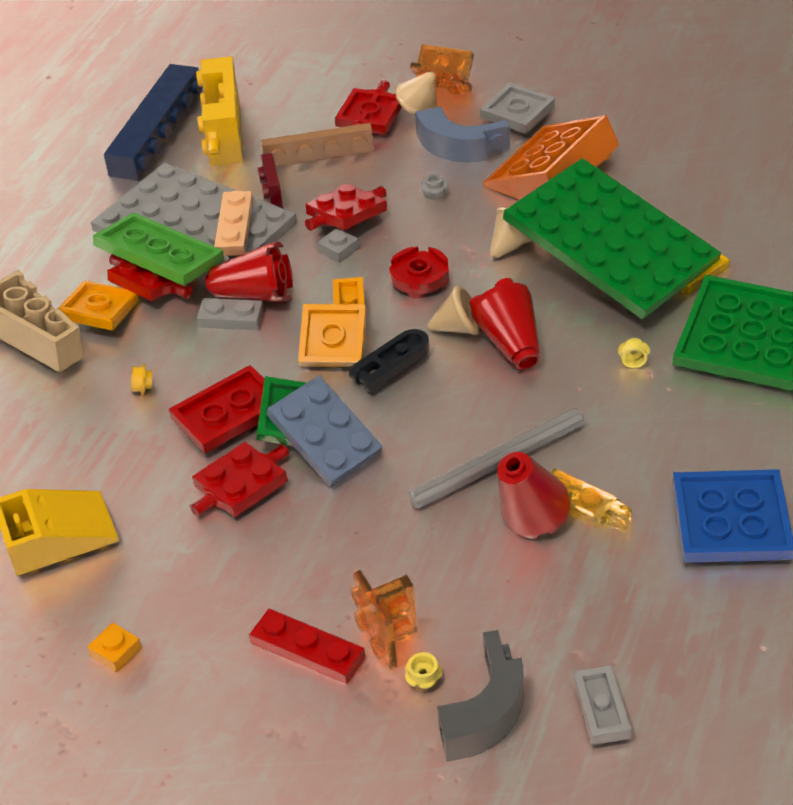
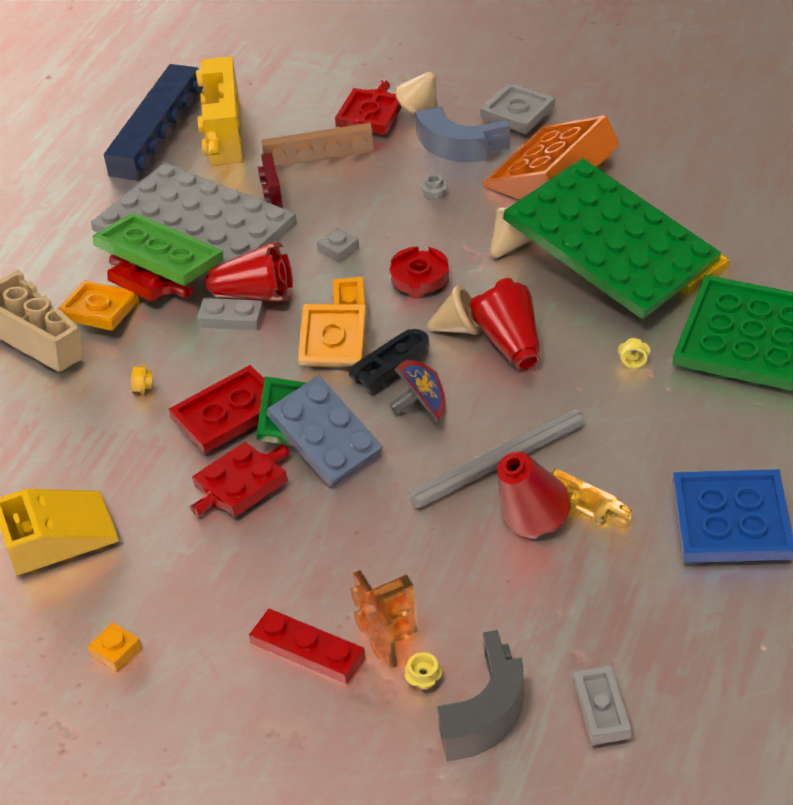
(234, 222): light nougat plate -> none
(345, 207): red plate -> none
(423, 386): none -> shield
(449, 66): clear orange bracket -> none

